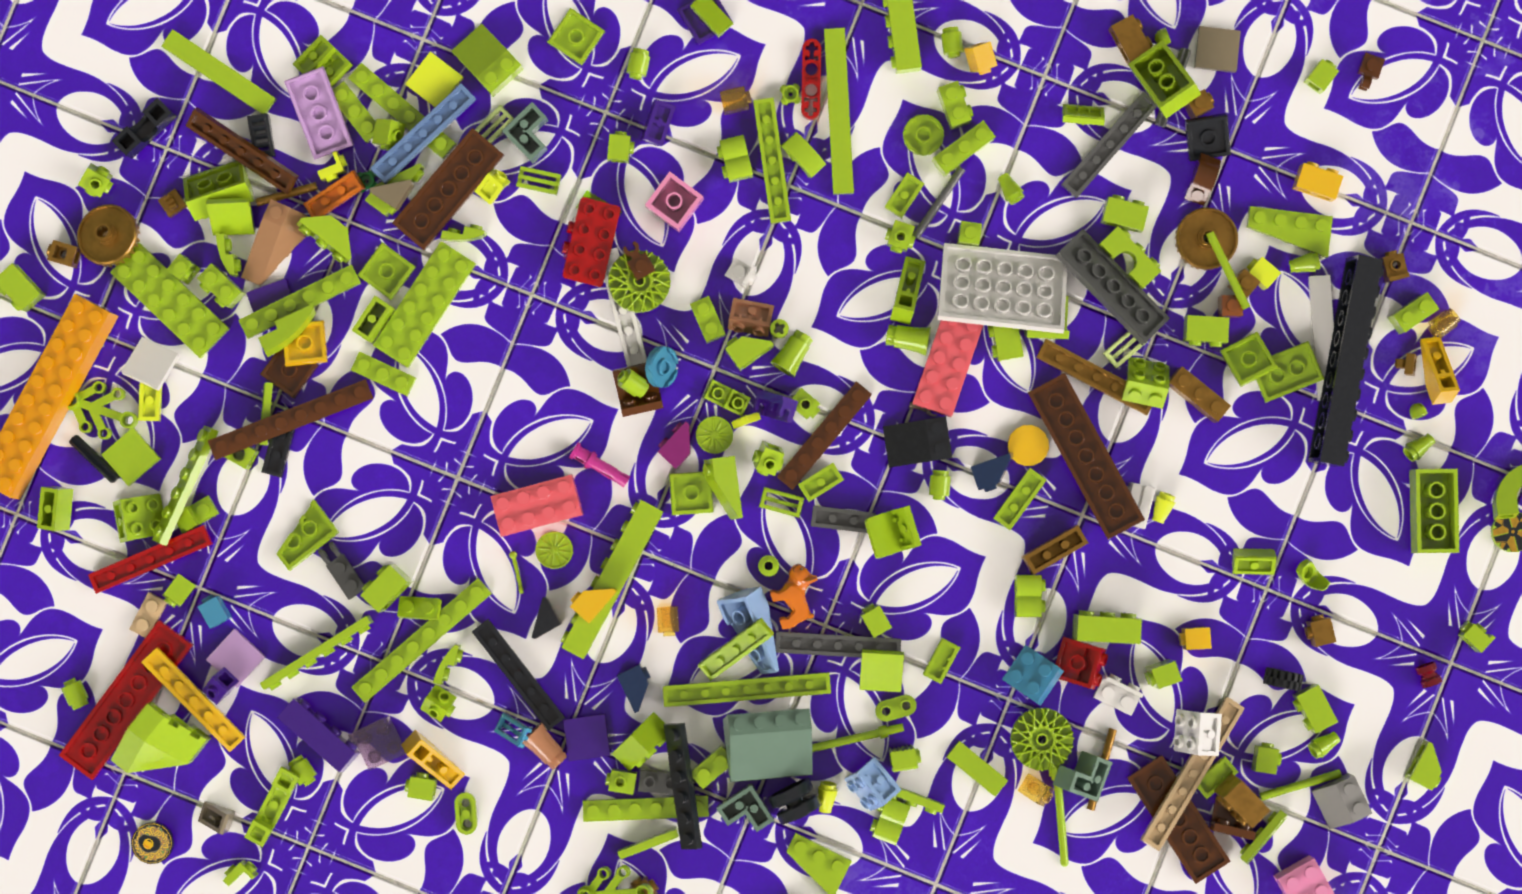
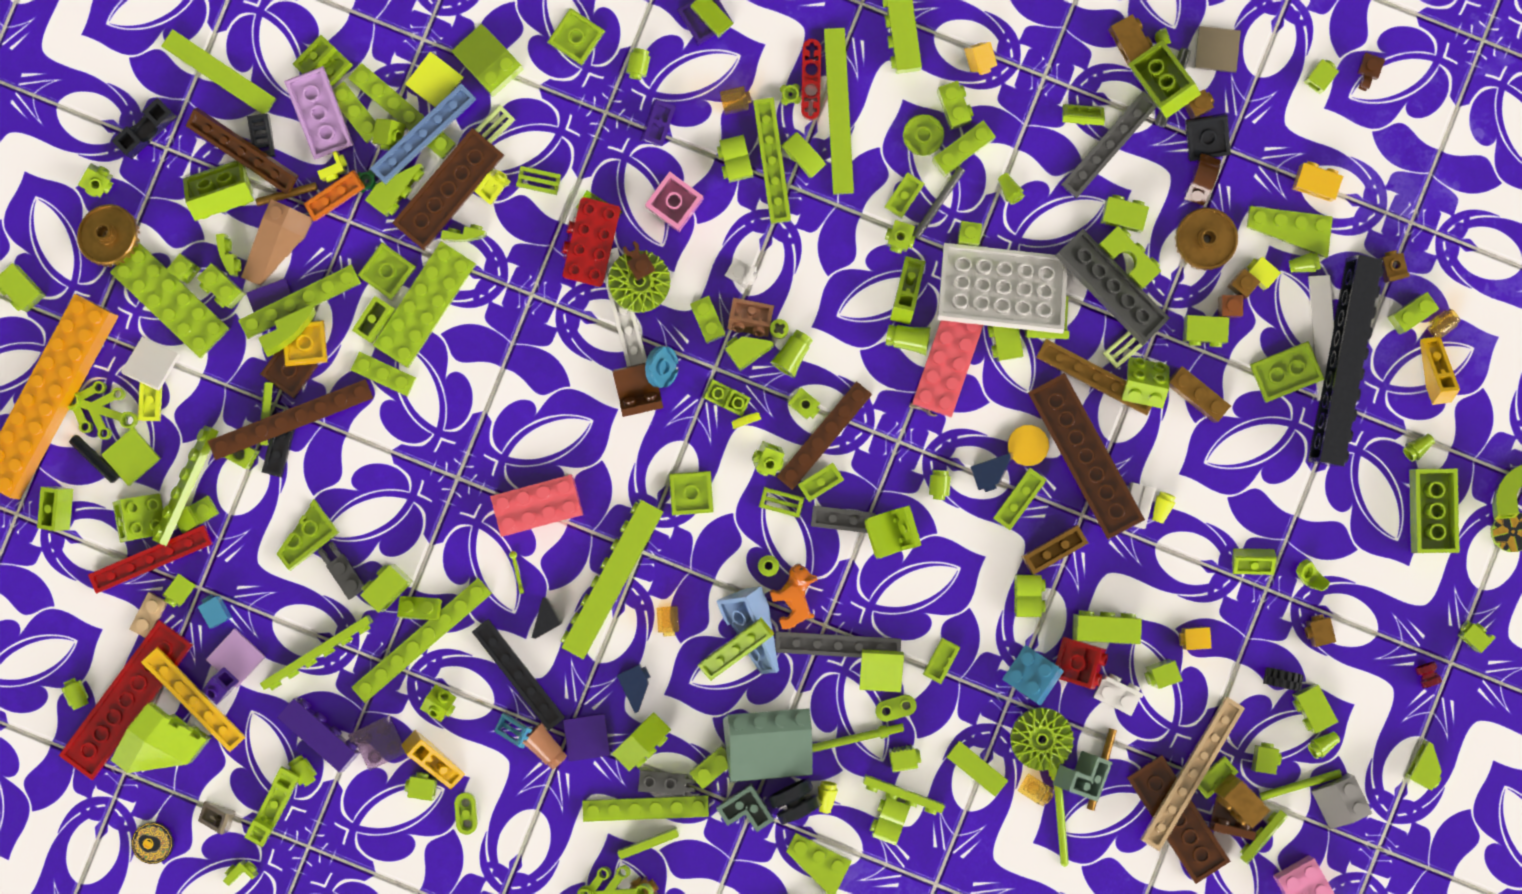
(55, 251): pearl gold brick -> none
(172, 203): pearl gold tile -> none
(230, 216): lime tile -> none
(328, 234): lime slope -> none
(394, 193): dark tan slope -> none
(451, 658): lime slope -> none
(522, 130): sand green brick -> none
(554, 550): lime wheel -> none
(590, 460): dark pink pin -> none
(591, 602): yellow slope -> none
(620, 147): lime brick -> none
(621, 781): lime brick -> none
(632, 383): lime brick -> none
(678, 446): magenta slope -> none
(683, 786): black plate -> none
(714, 435): lime wheel -> none
(723, 480): lime slope -> none
(746, 689): lime plate -> none
(775, 406): dark purple hinge -> none
(872, 785): light blue bracket -> none
(875, 619): lime brick -> none
(917, 442): black slope -> none
(952, 42): lime brick -> none
(1197, 732): white bracket -> none
(1228, 270): lime bar -> none
(1248, 359): lime tile -> none
(1408, 365): pearl gold tile -> none
(1417, 411): lime hinge -> none

